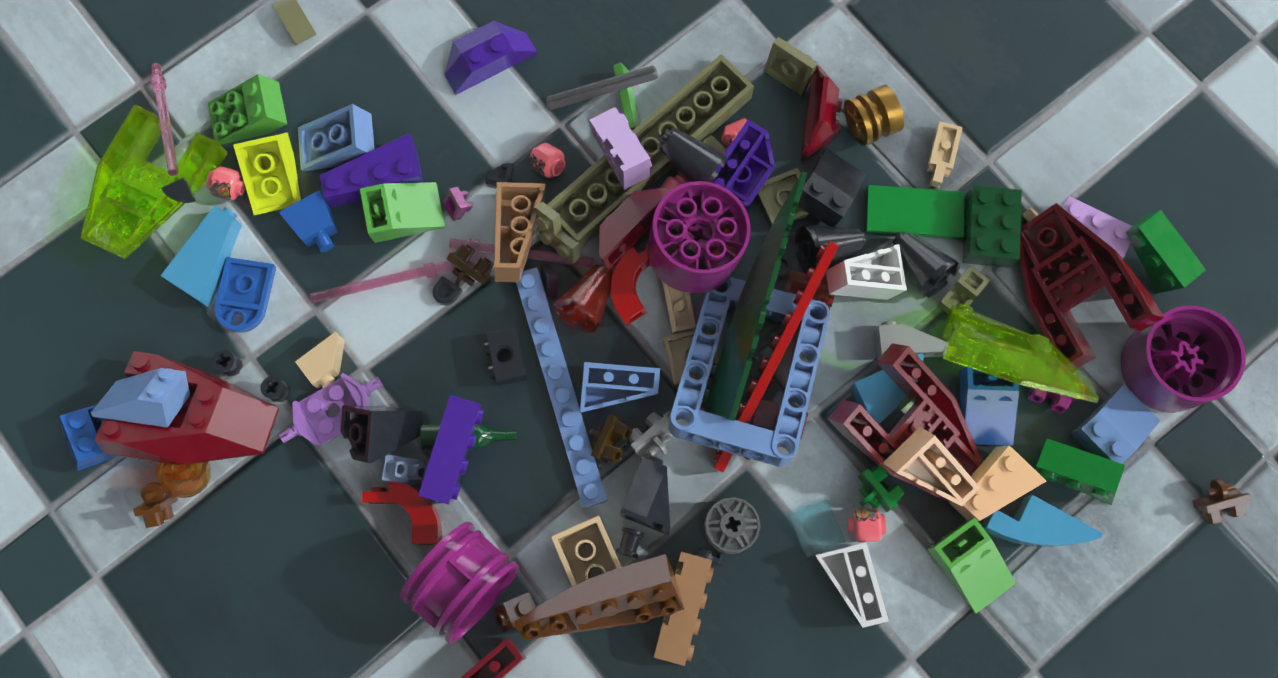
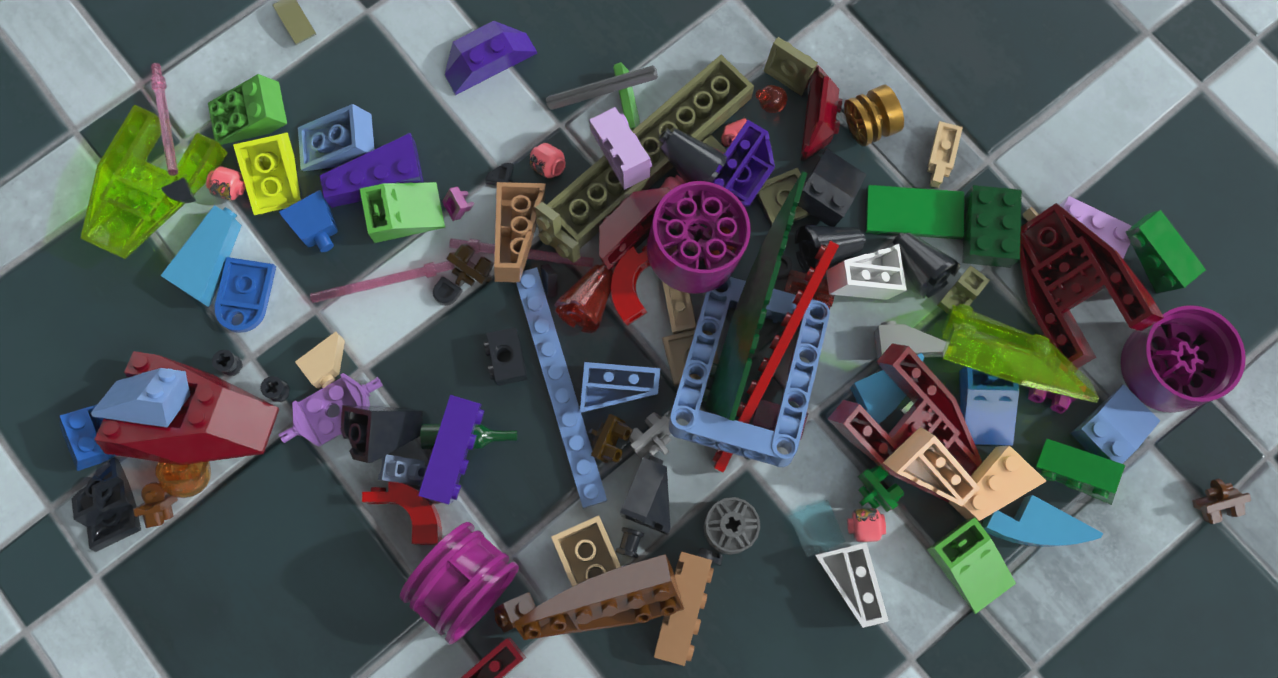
(106, 508): none -> black slope
(772, 98): none -> clear red piece

